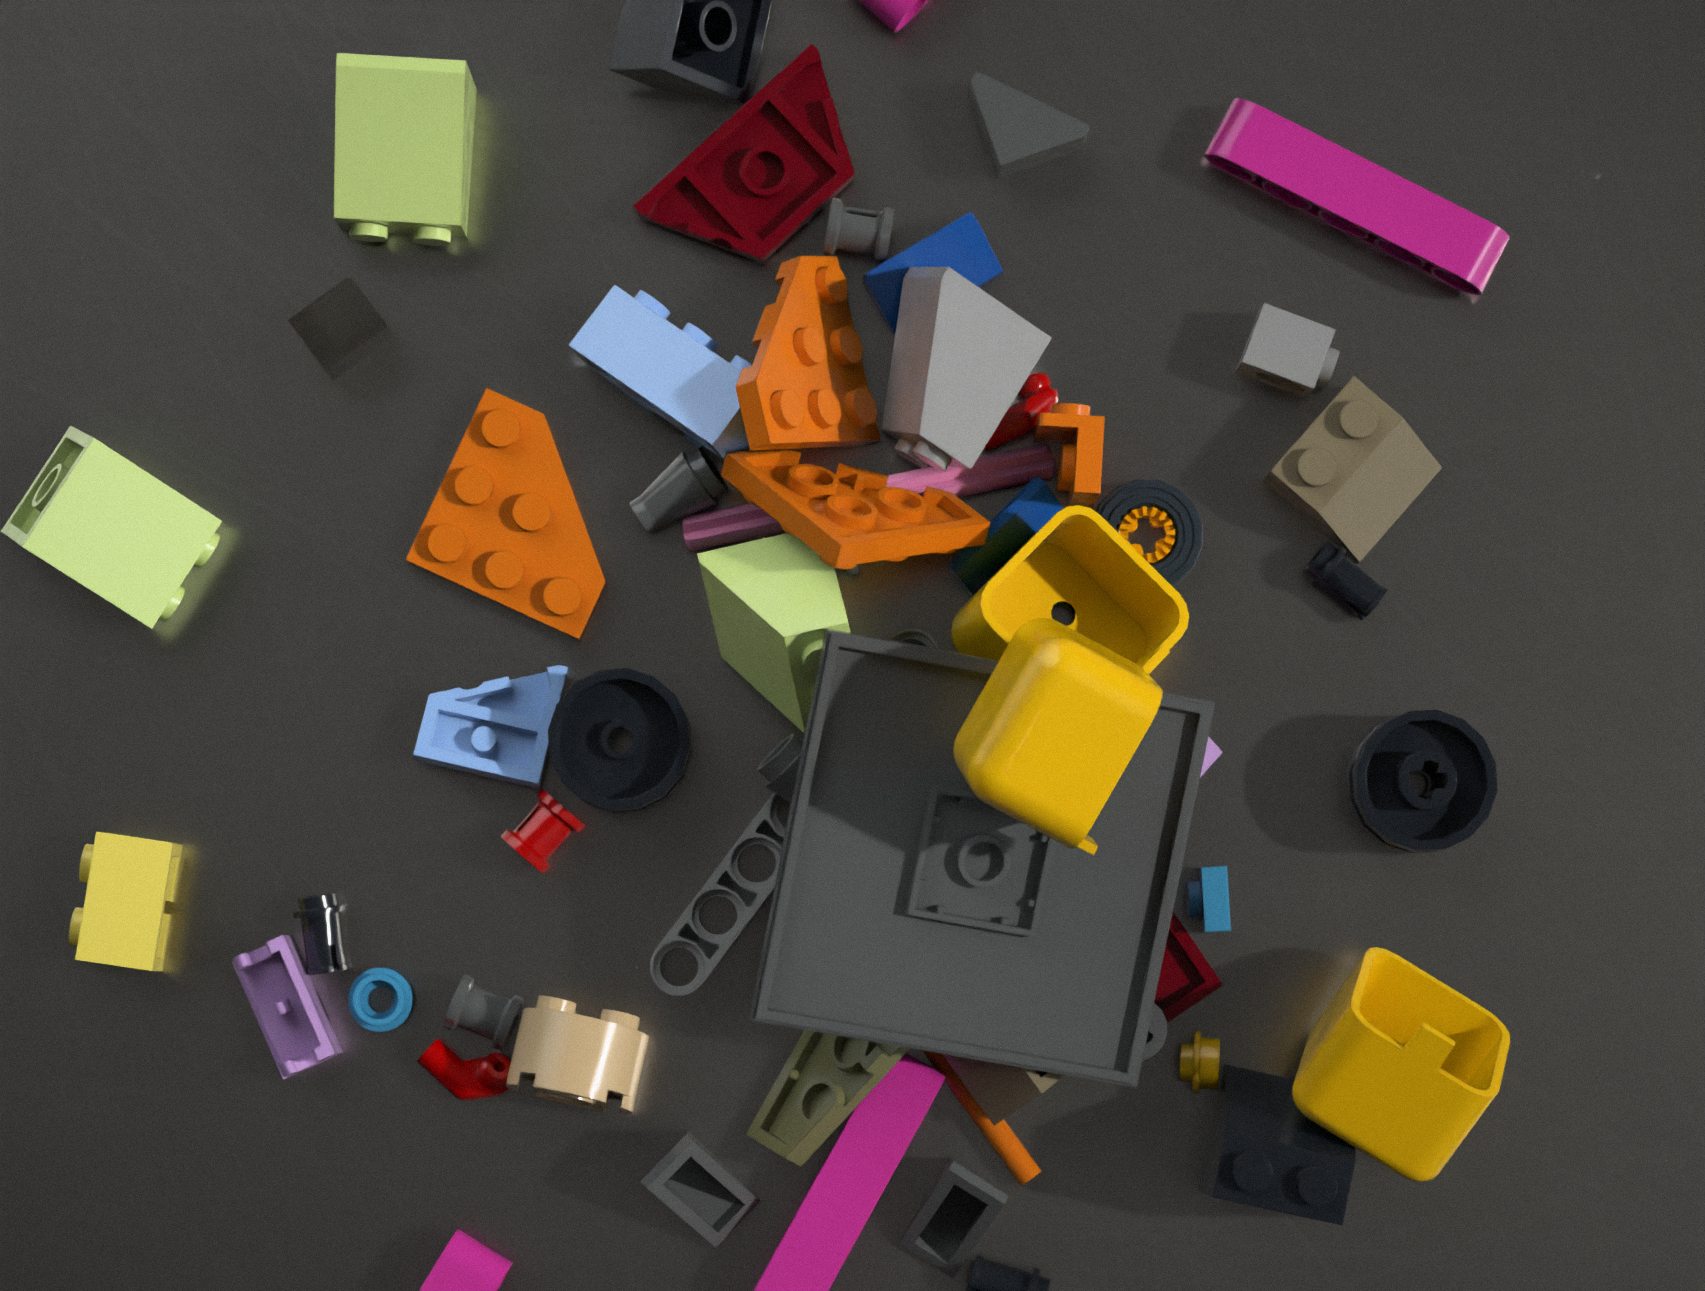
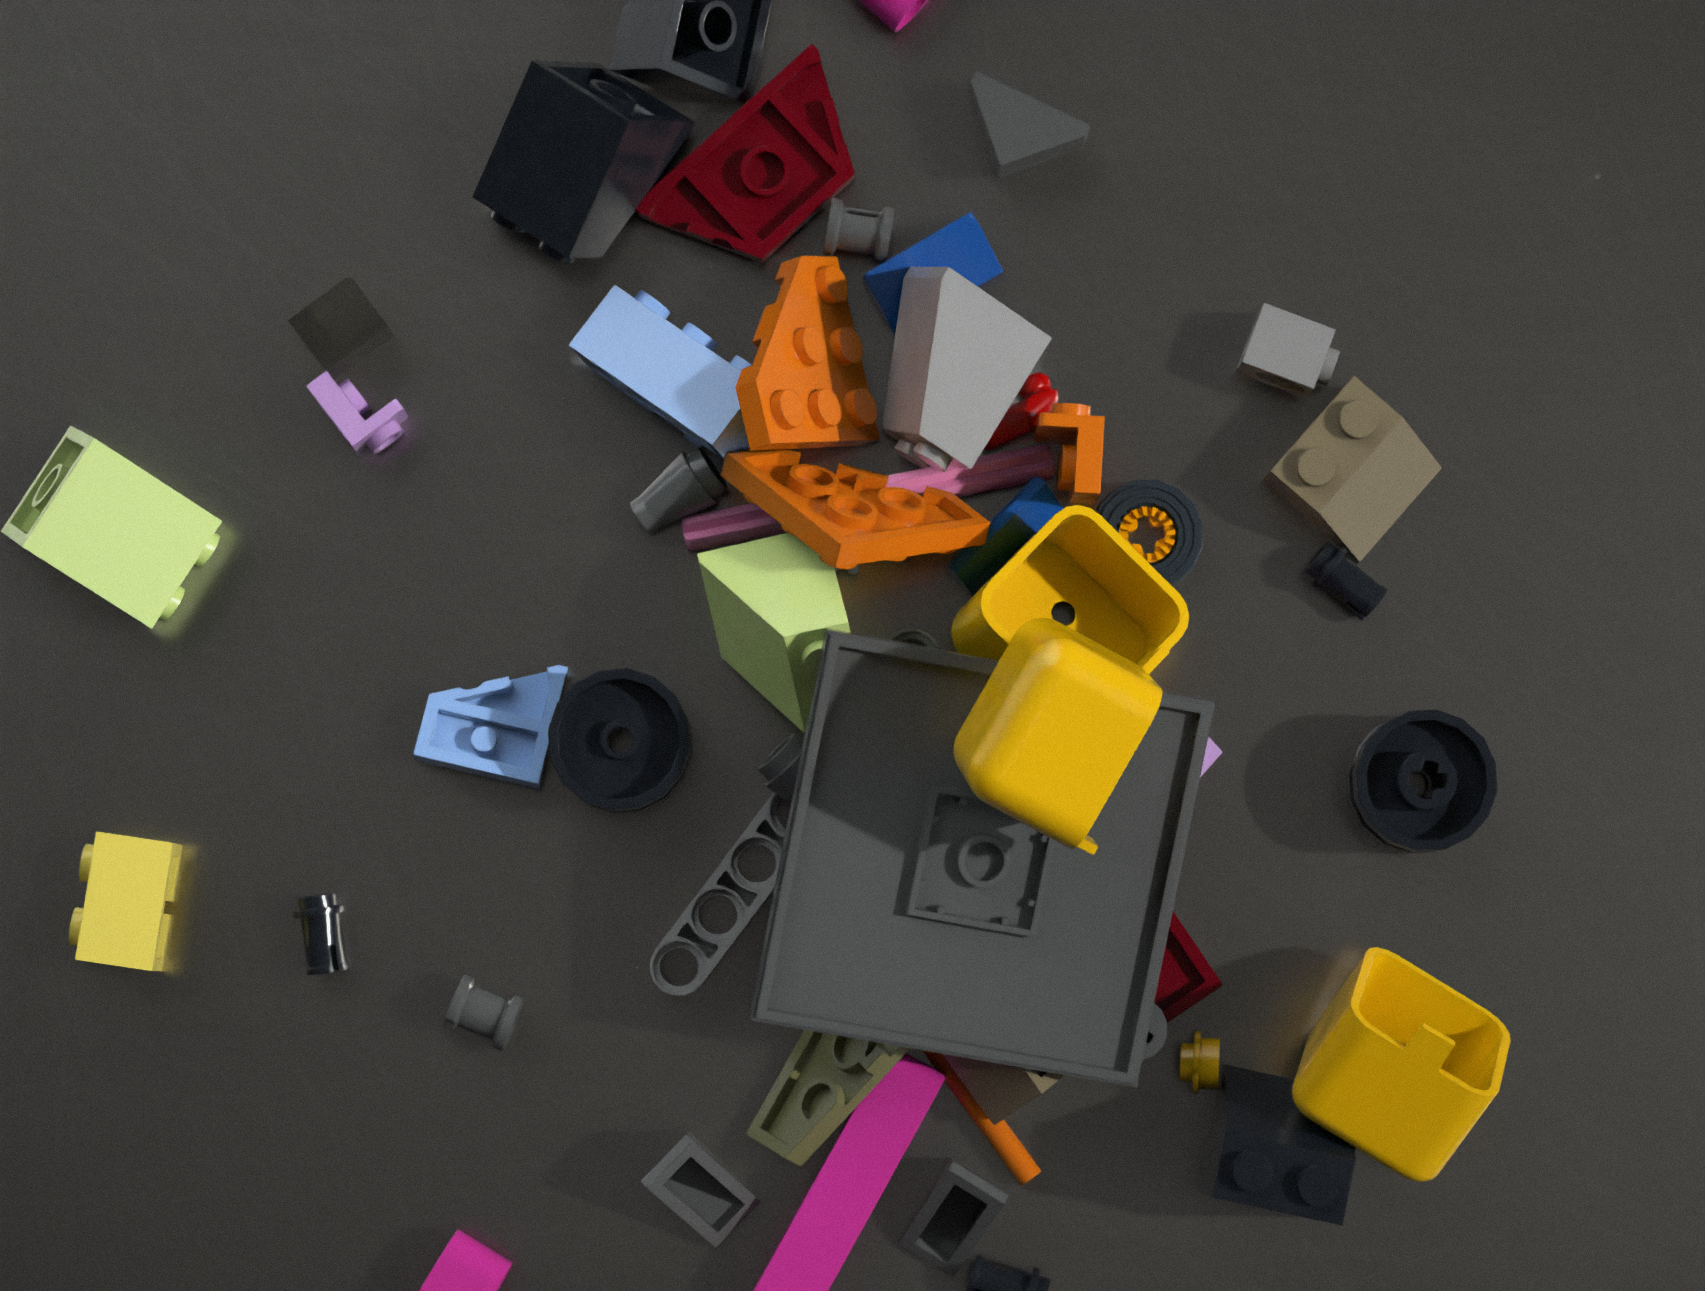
(286, 1006): lavender hinge -> none
(346, 405): none -> lavender bracket
(360, 995): dark azure plate -> none
(403, 147): yellowish green slope -> none
(466, 1078): red arm -> none
(512, 522): orange plate -> none
(542, 831): red bush -> none
(577, 157): none -> black slope
(578, 1056): tan brick -> none
(1209, 899): dark azure plate -> none
(1357, 196): dark pink beam -> none

